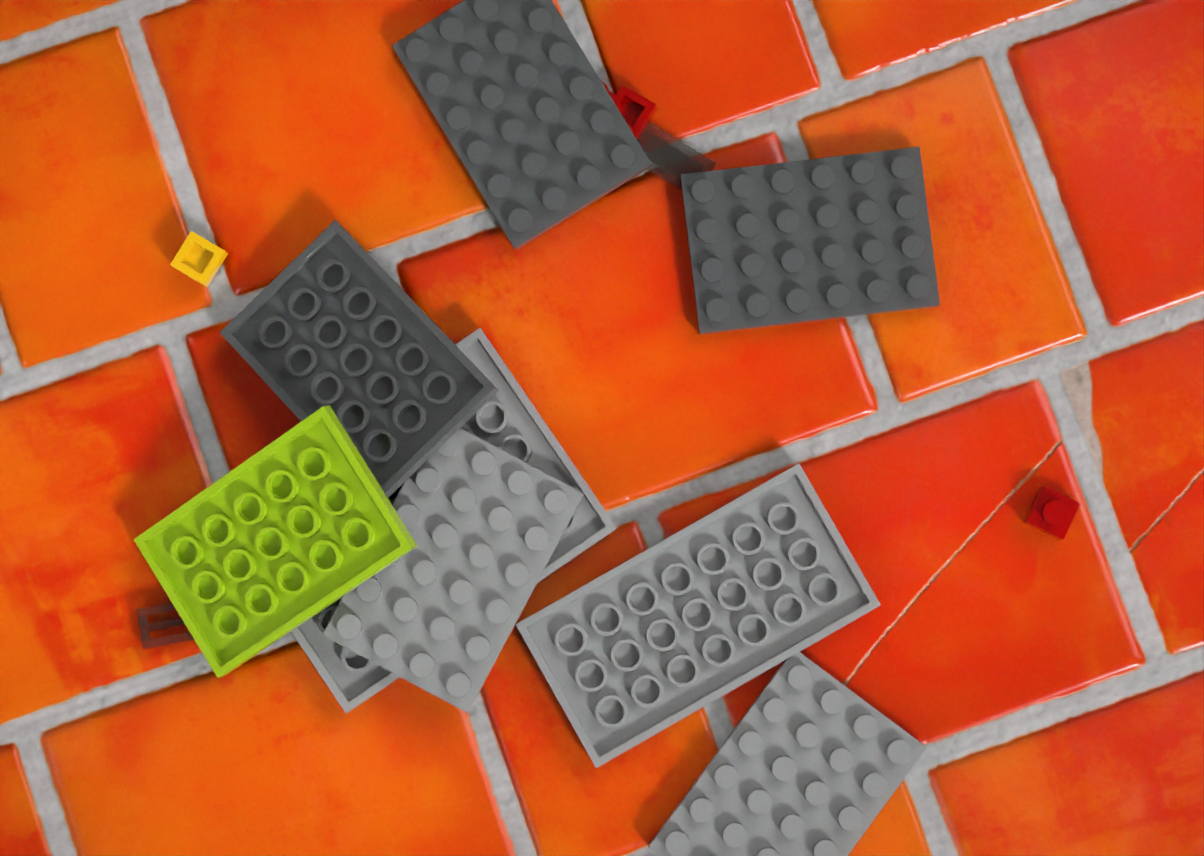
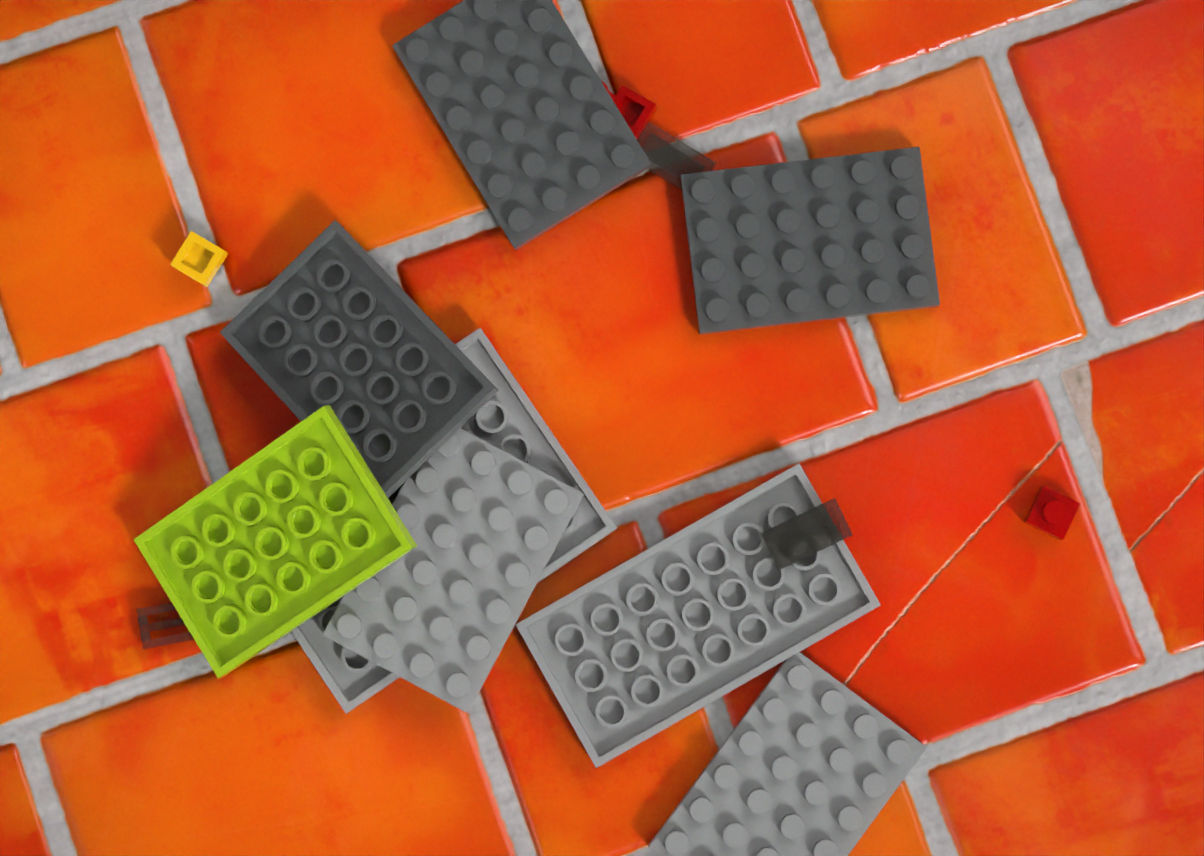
(806, 534): none -> clear smoke tile

